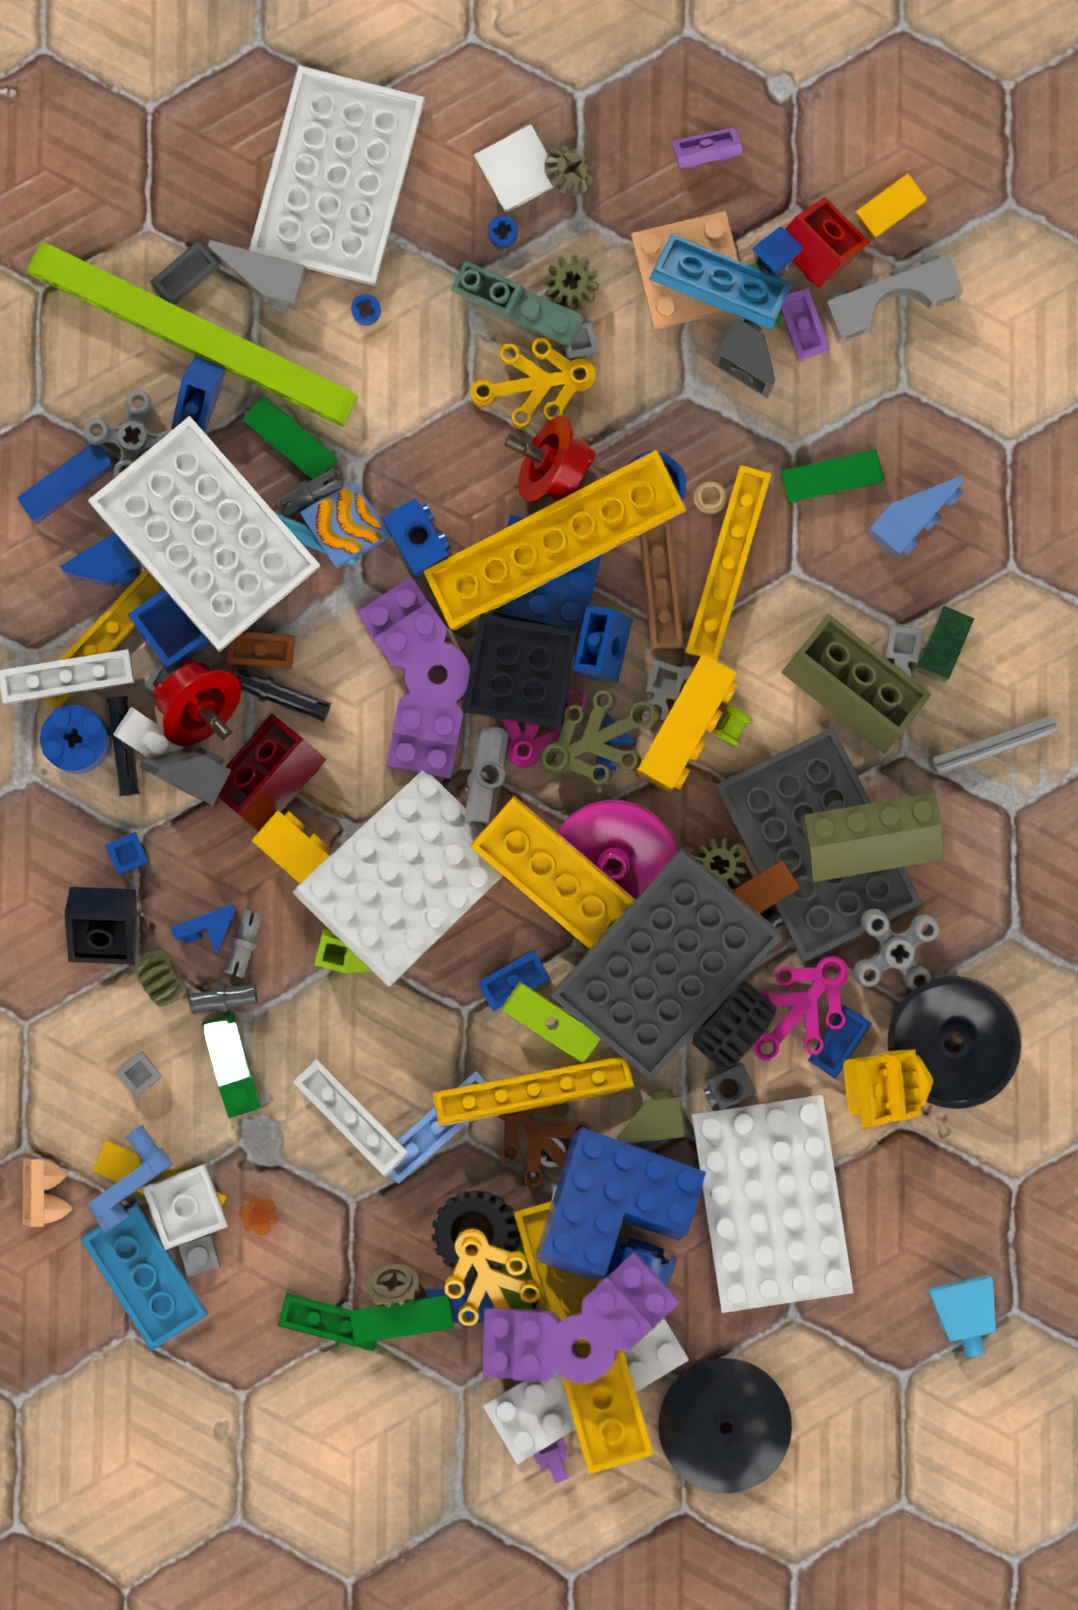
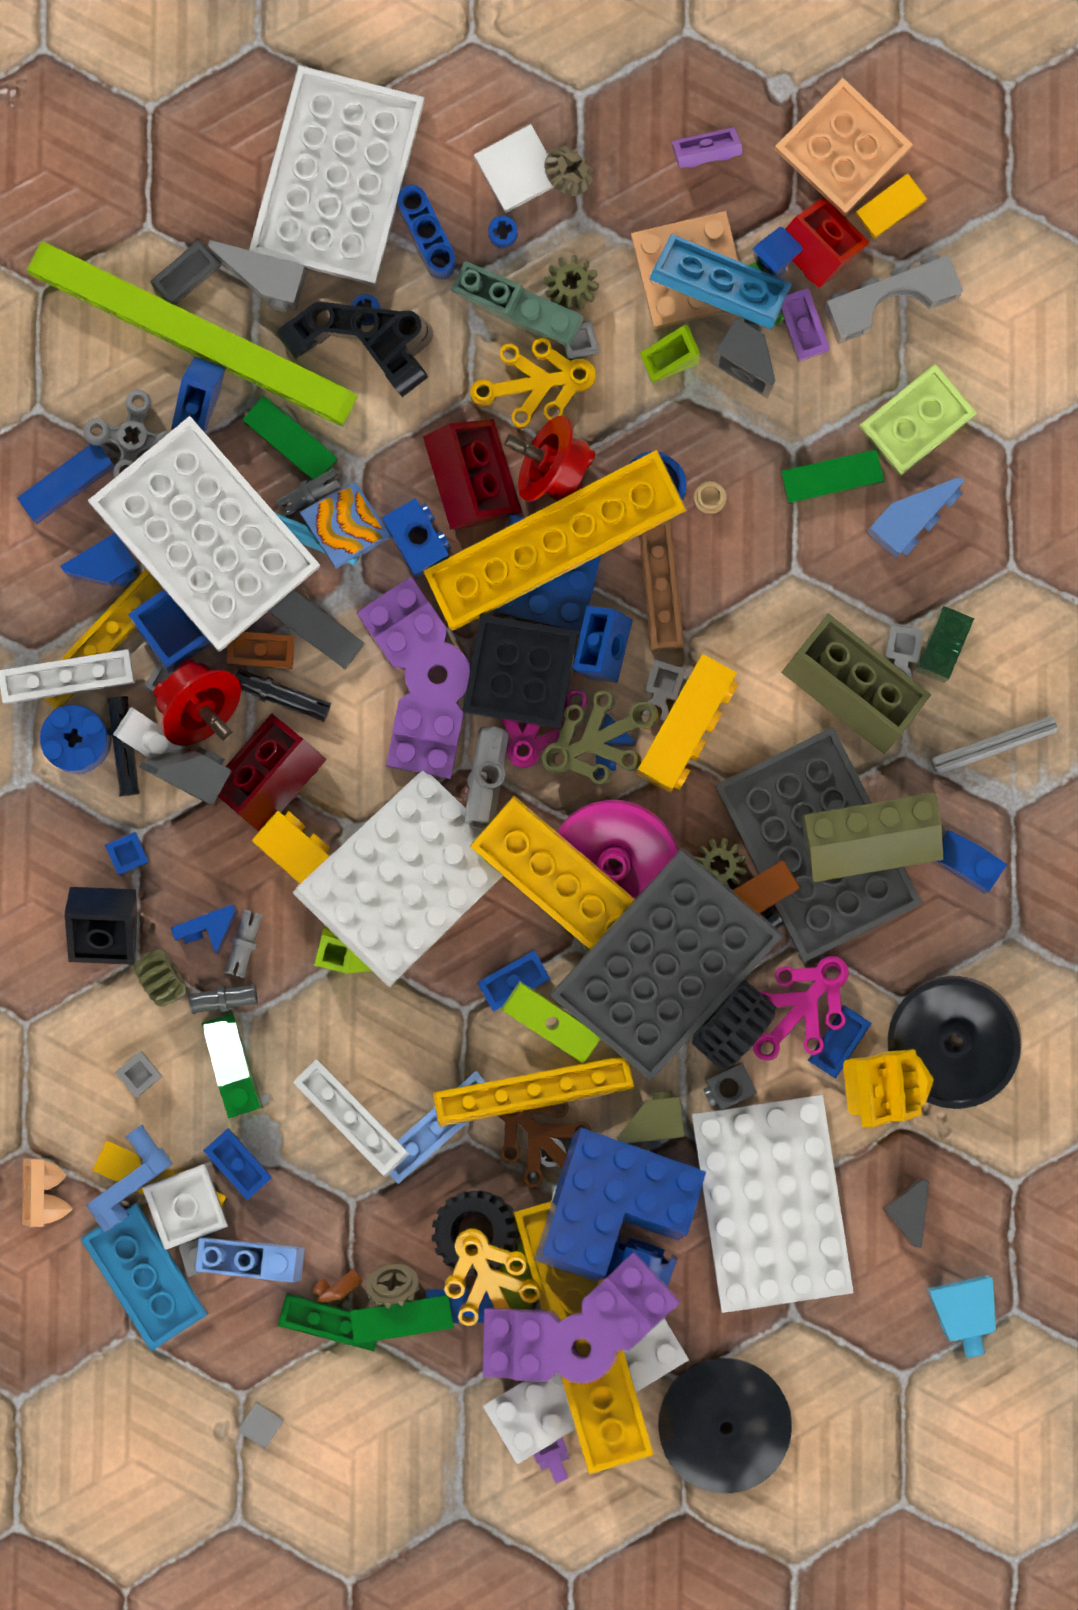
(237, 1164): none -> blue plate
(248, 1214): clear orange plant -> none
(250, 1259): none -> light blue slope
(260, 1425): none -> light grey tile
(317, 628): none -> dark grey tile
(339, 1289): none -> dark orange arm
(386, 342): none -> black connector
(421, 217): none -> blue beam
(471, 473): none -> dark red slope
(671, 354): none -> lime slope
(728, 562): yellow plate -> none
(732, 726): lime bush -> none
(843, 146): none -> light nougat plate
(889, 940): light grey gear -> none
(909, 1211): none -> dark grey slope
(917, 419): none -> yellowish green tile
(970, 862): none -> blue slope

